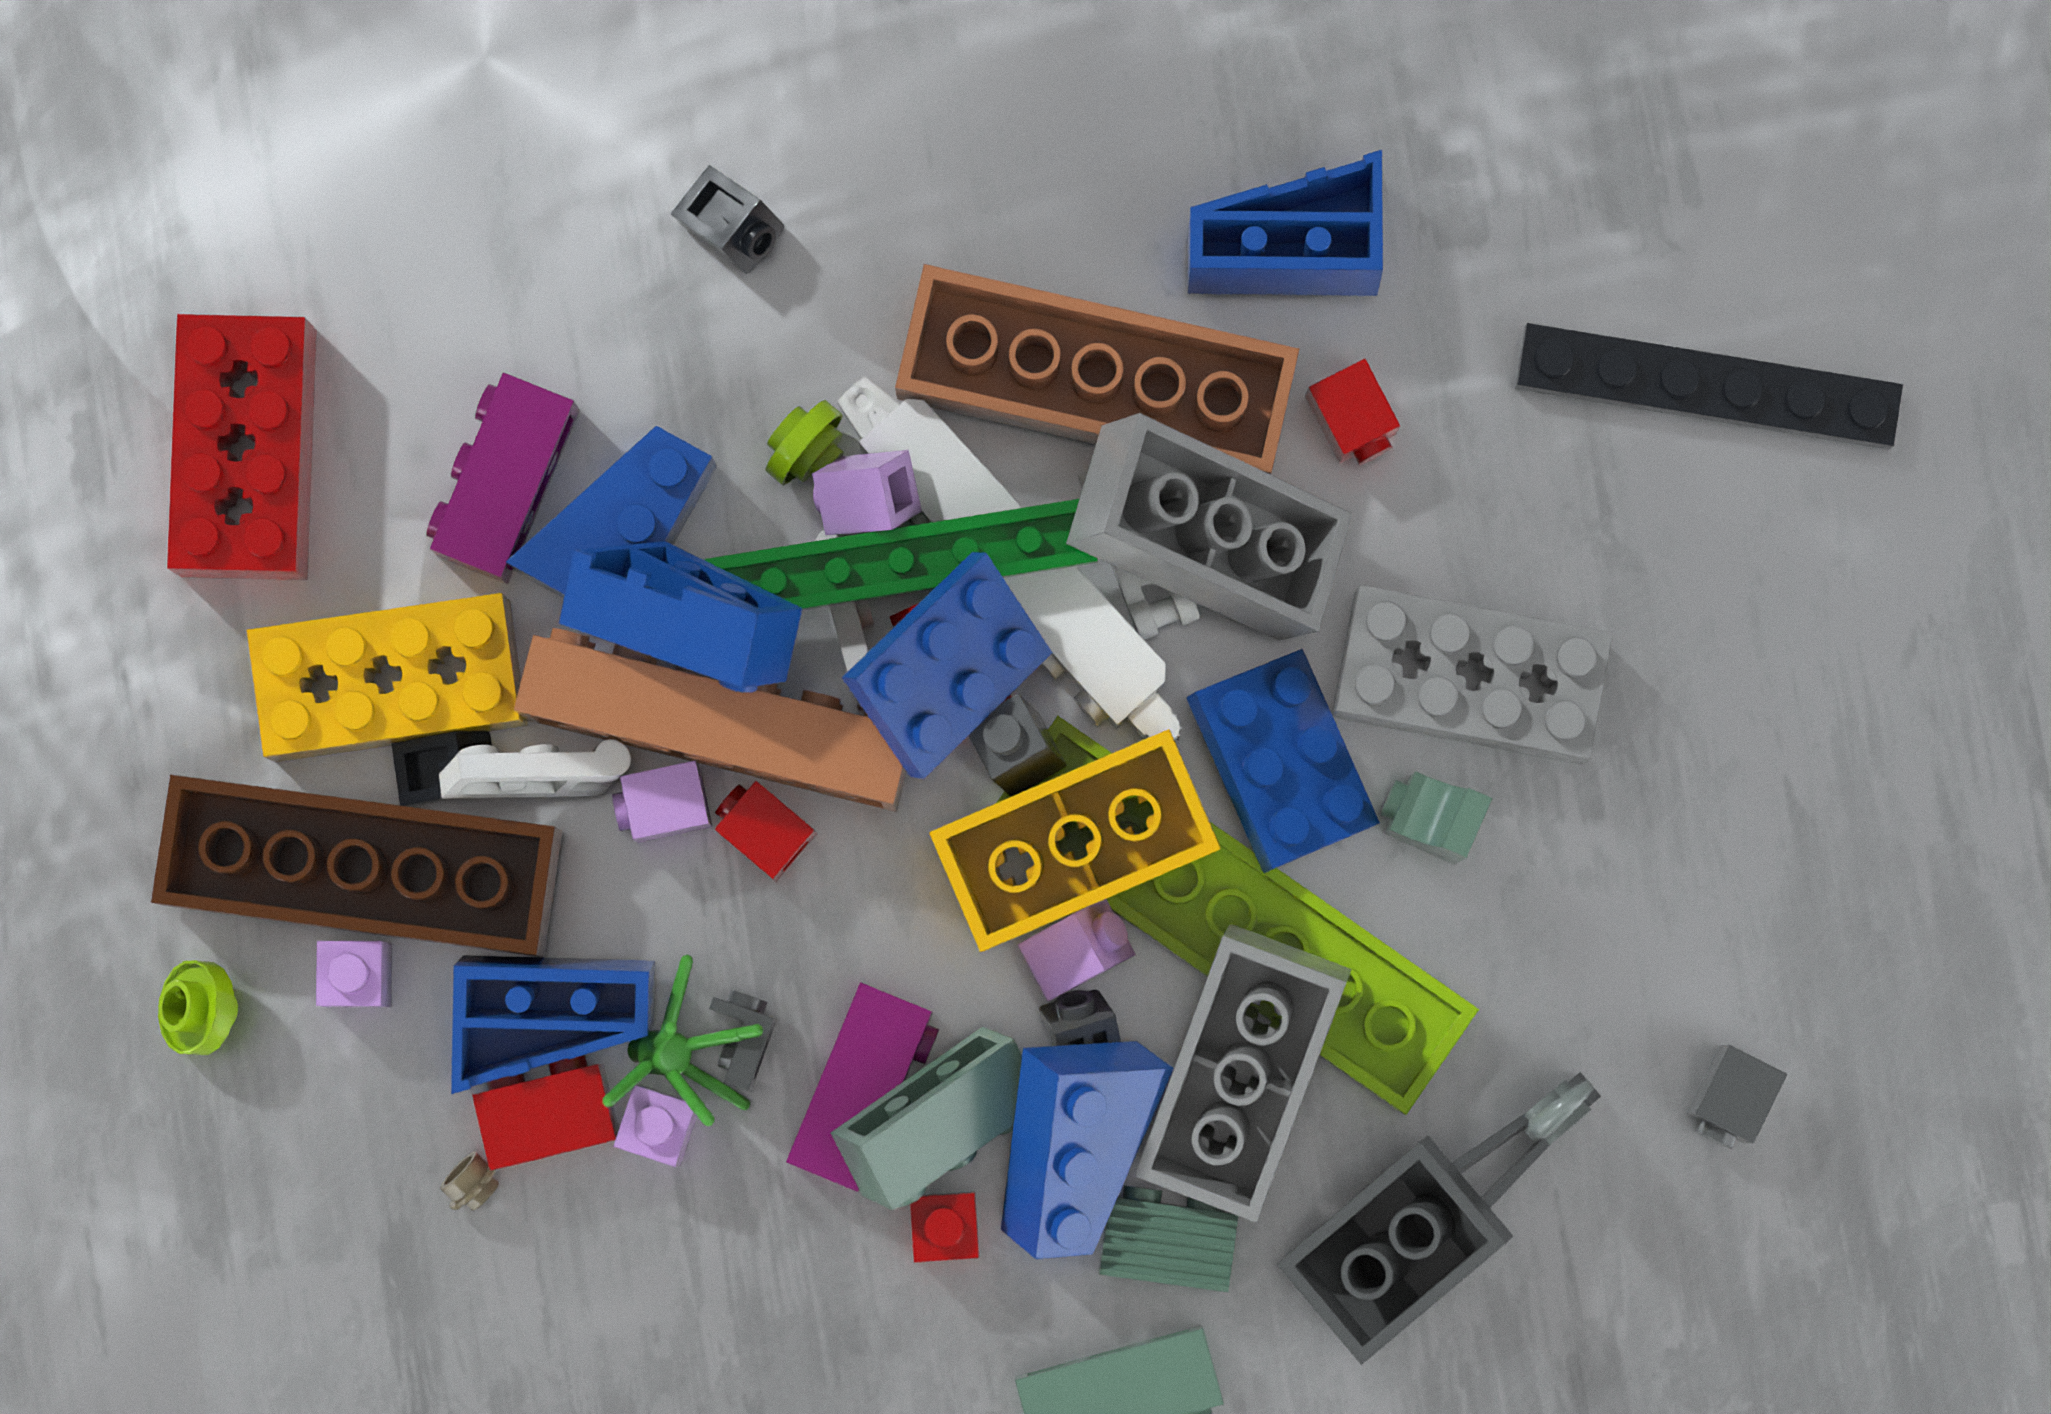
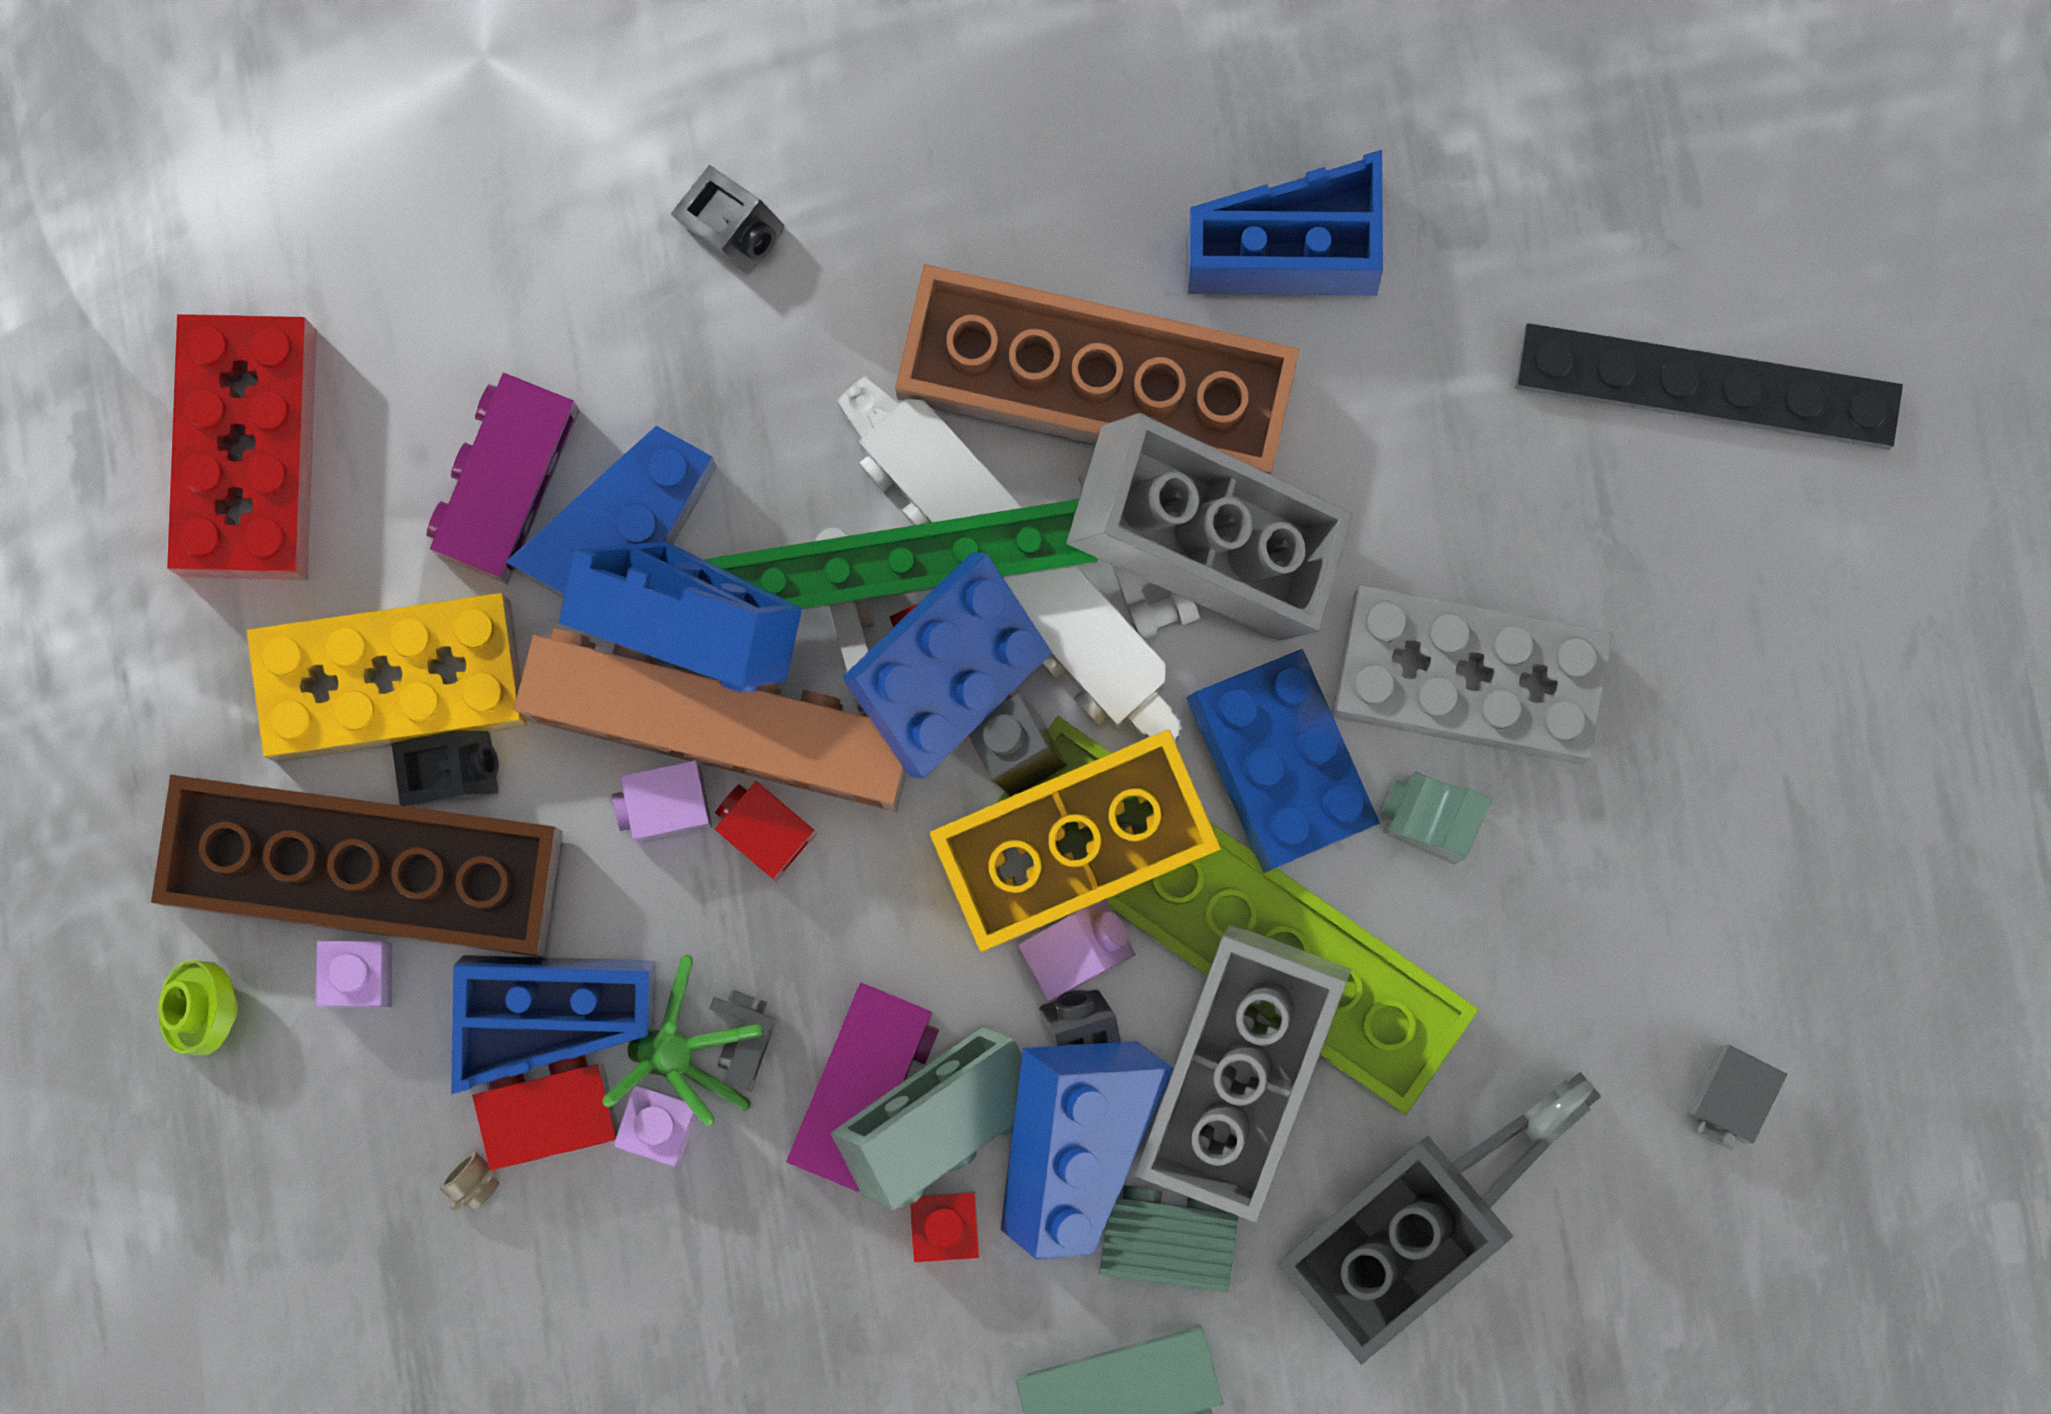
(533, 772): white plate -> none
(805, 443): lime plate -> none
(866, 492): lavender brick -> none
(1353, 413): red brick -> none

